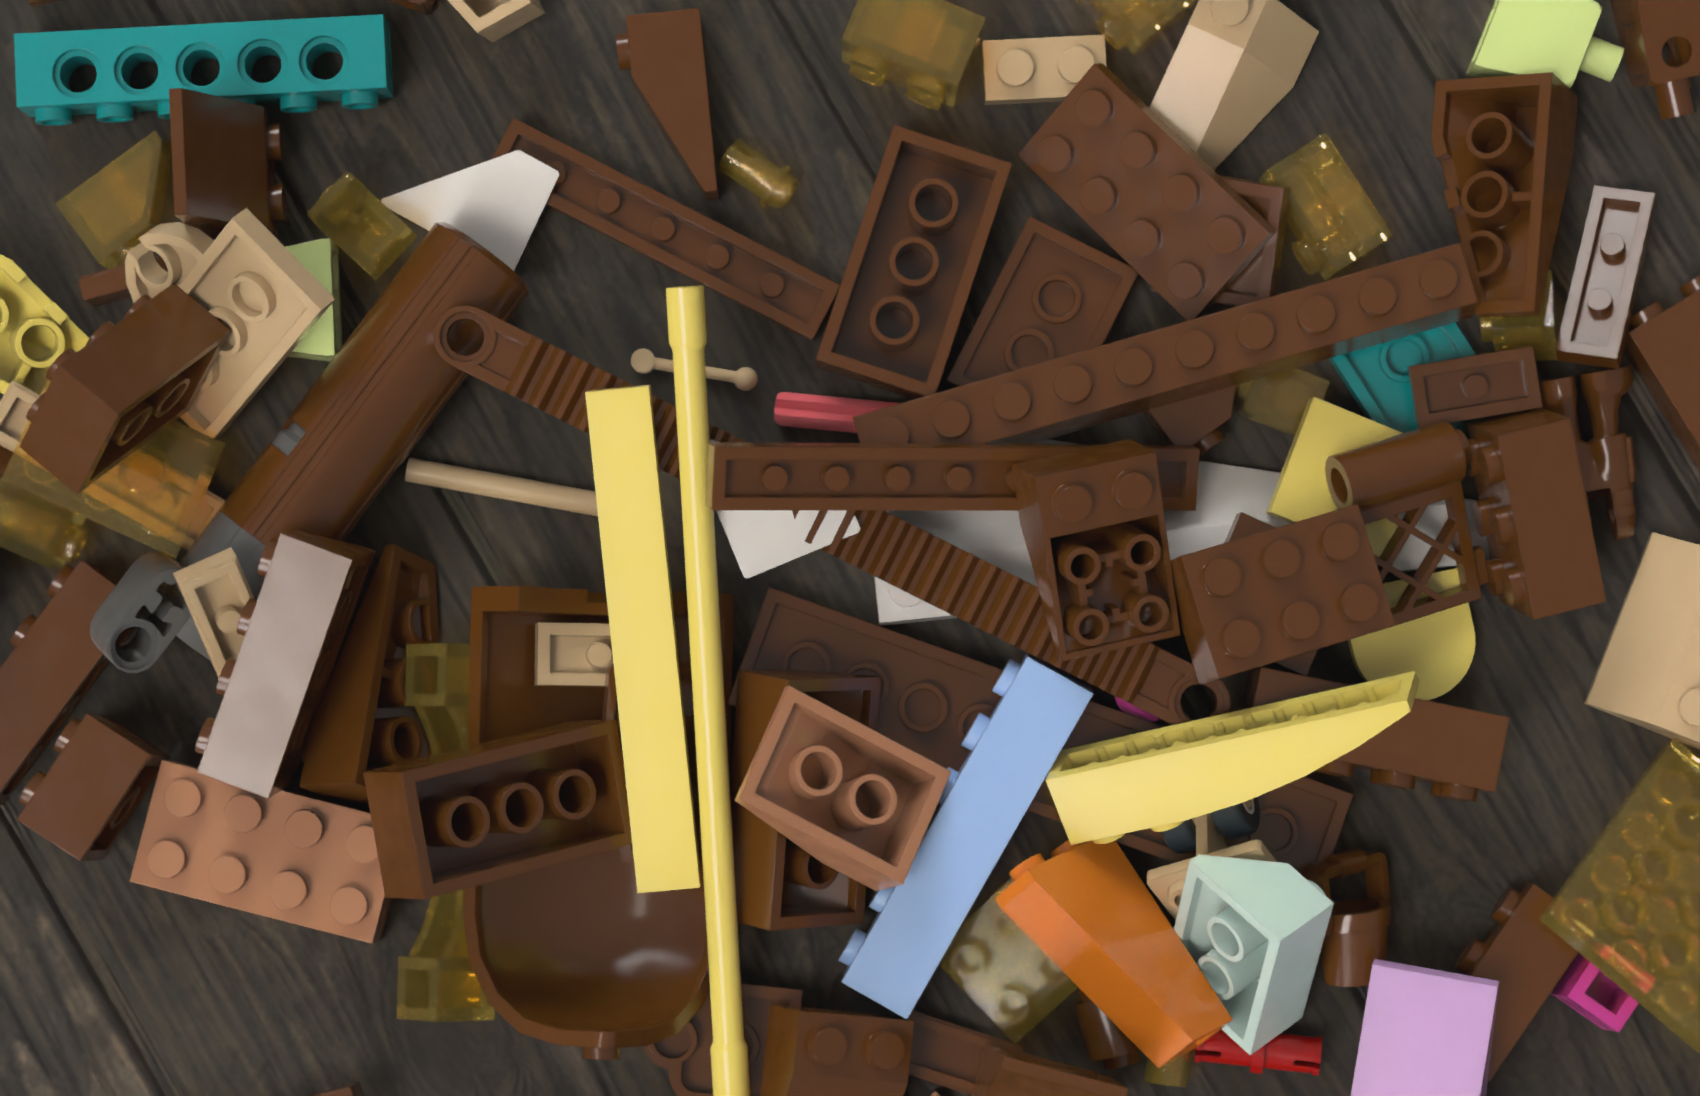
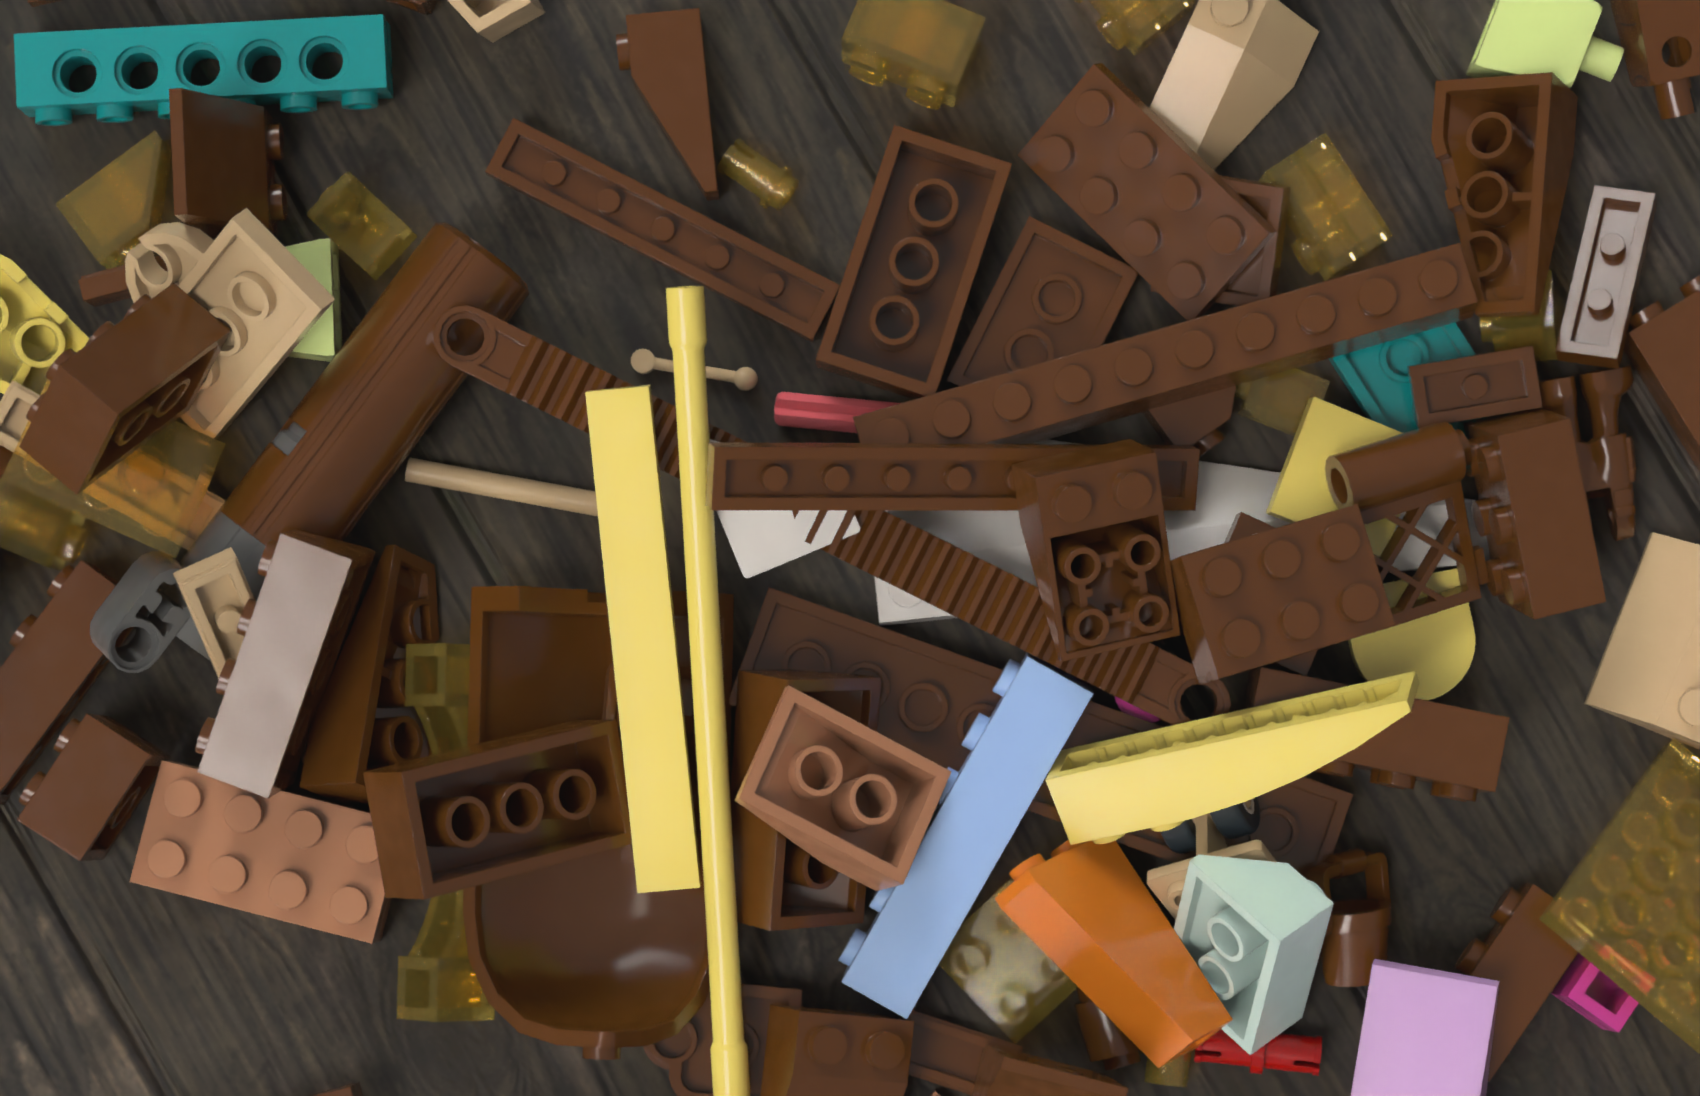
(488, 202): white sticker -> none
(572, 654): tan plate -> none
(1038, 67): tan plate -> none

